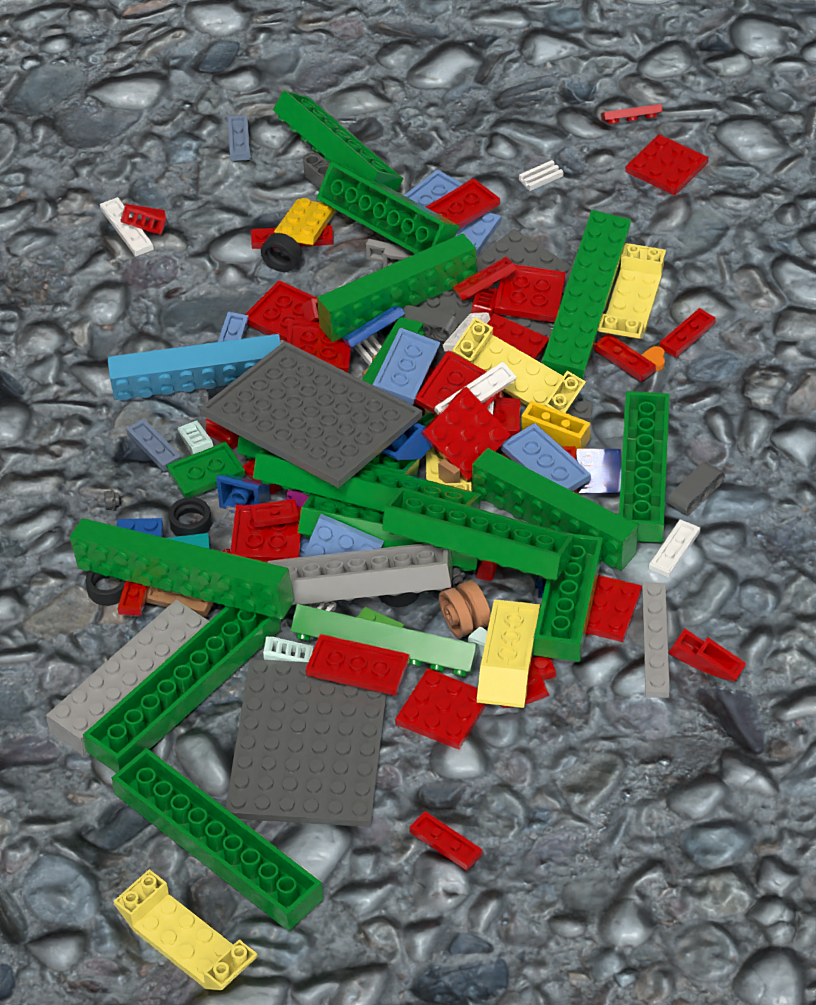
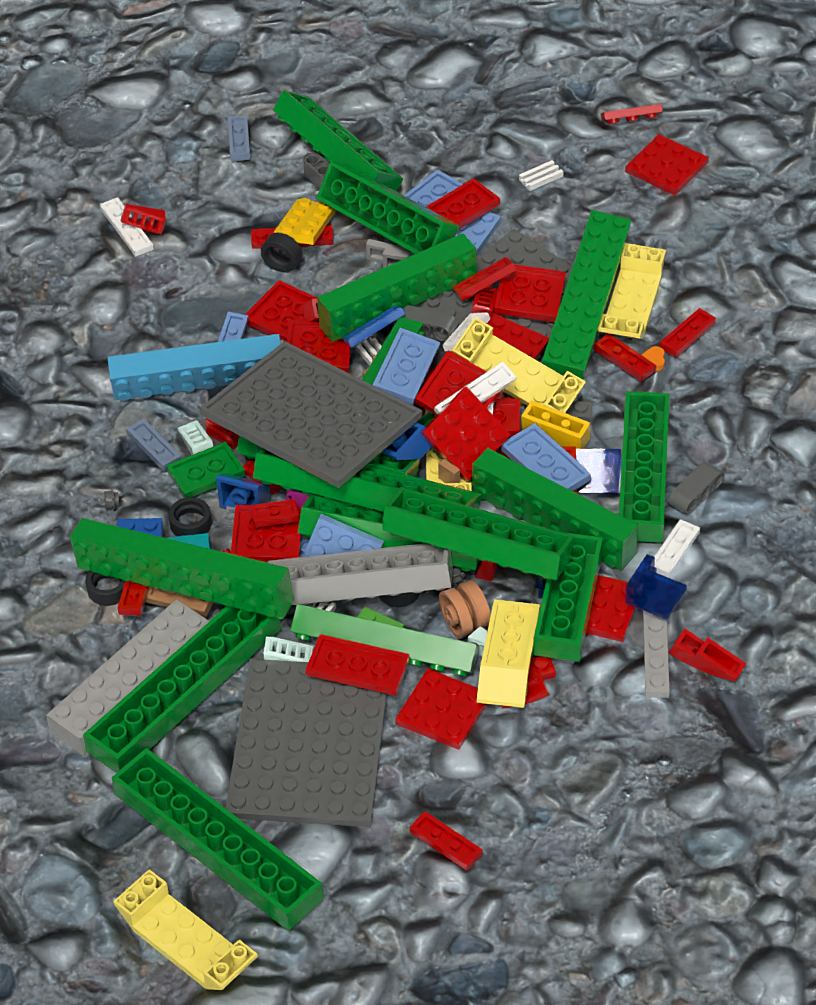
(652, 590): none -> clear blue bracket

